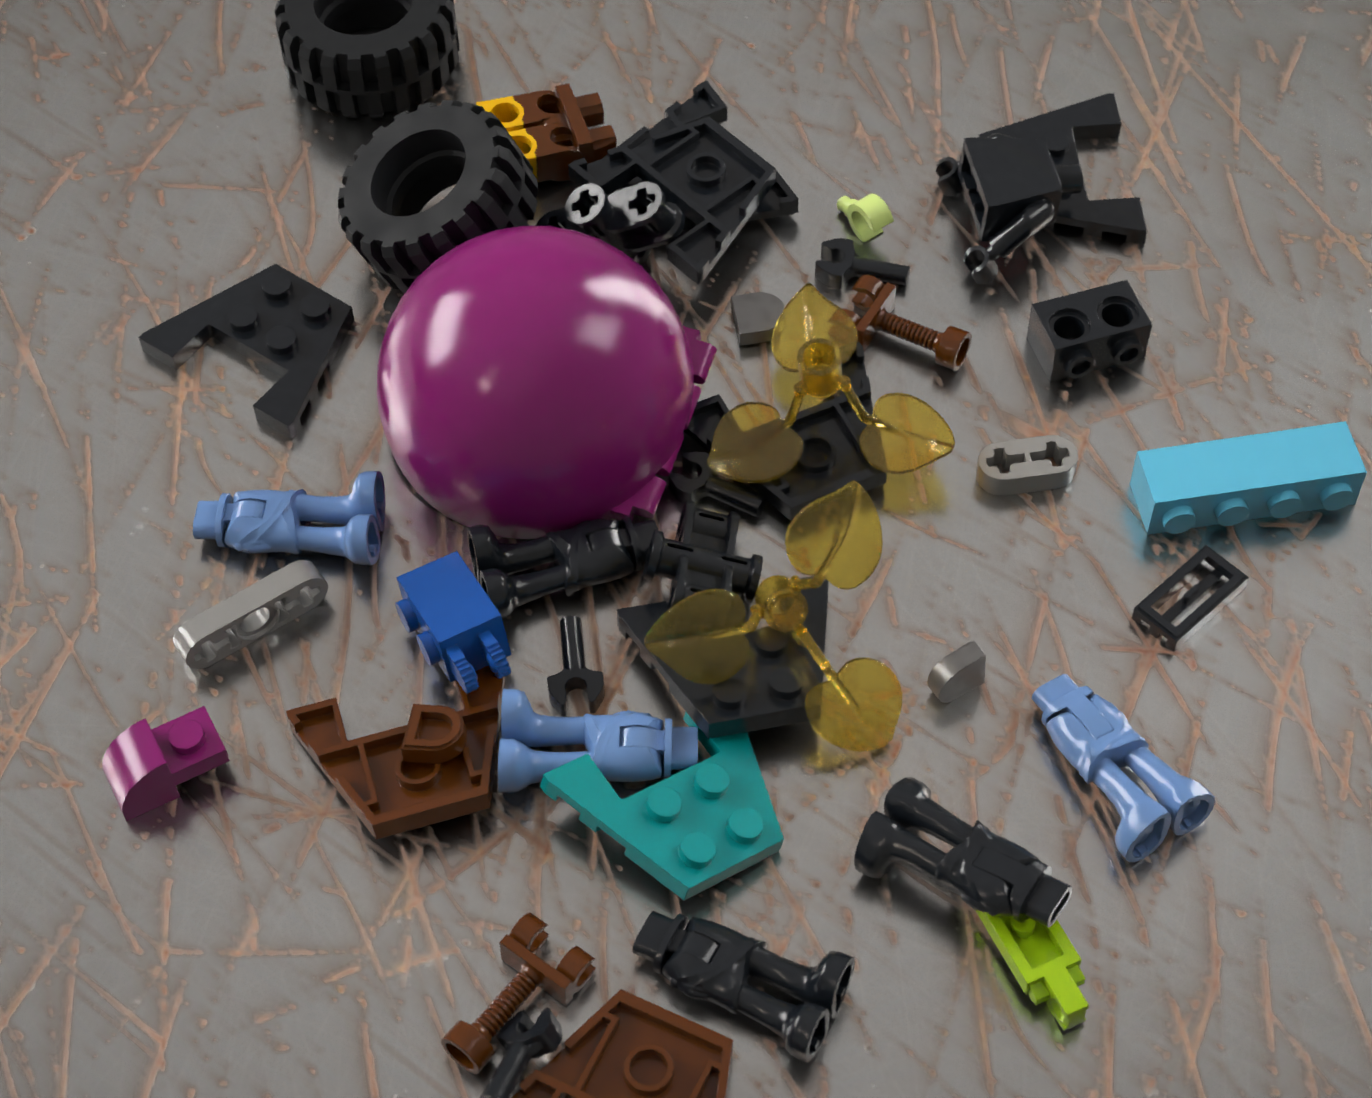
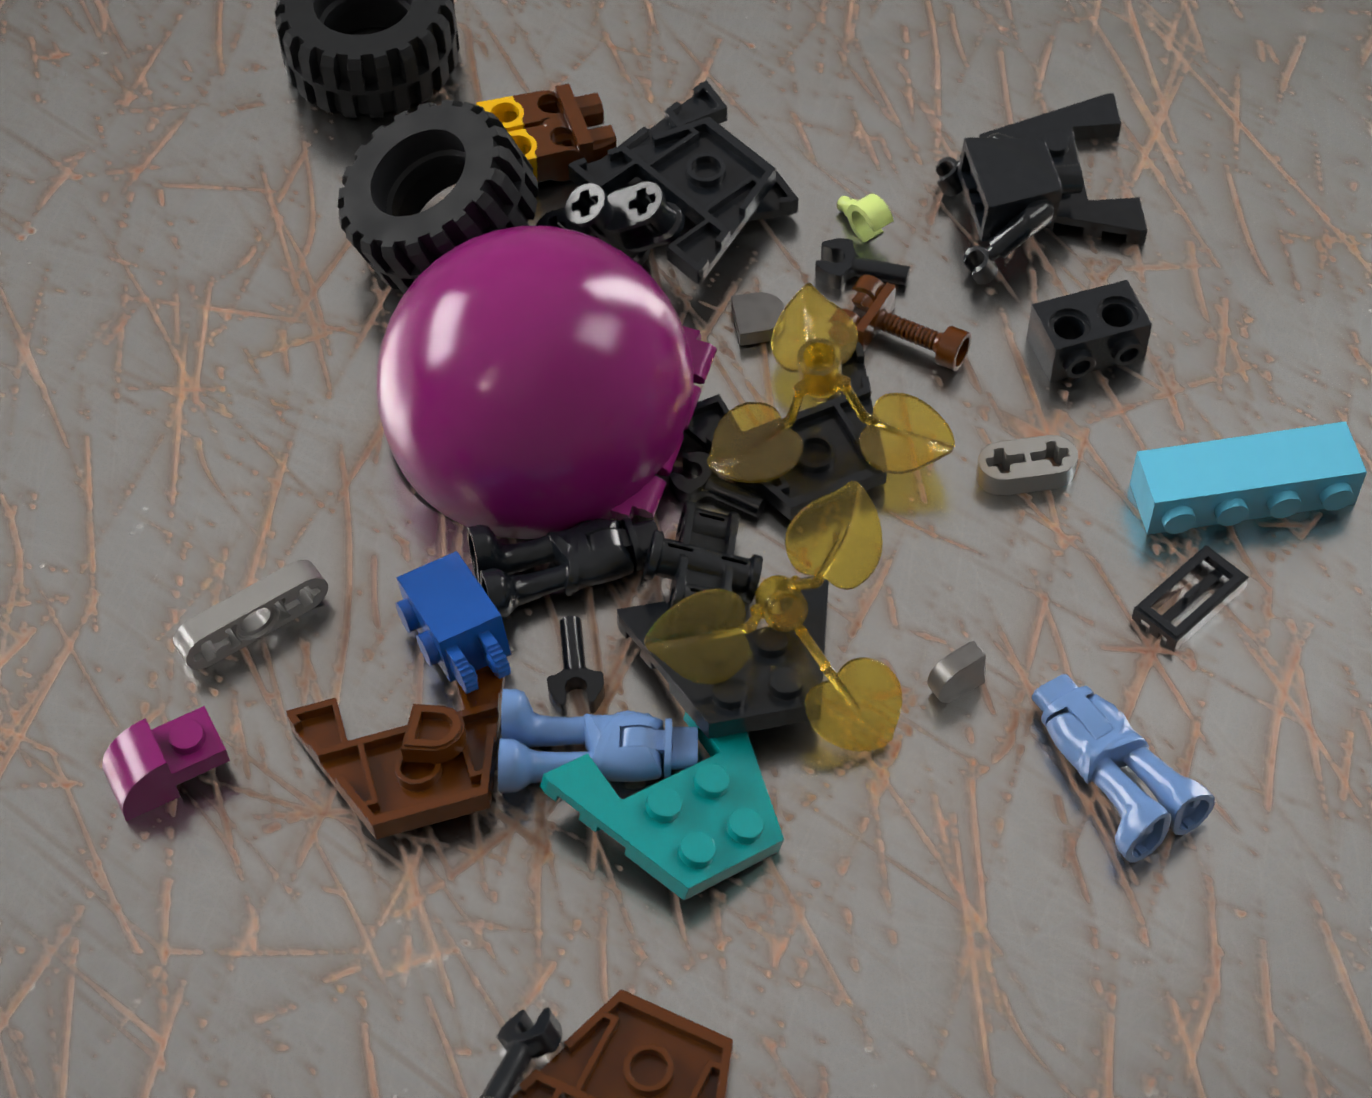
(271, 521): medium blue piece -> none
(273, 322): black wing -> none
(470, 1043): reddish brown bar -> none
(716, 964): black piece -> none
(981, 867): black piece -> none
(1042, 964): lime hinge -> none

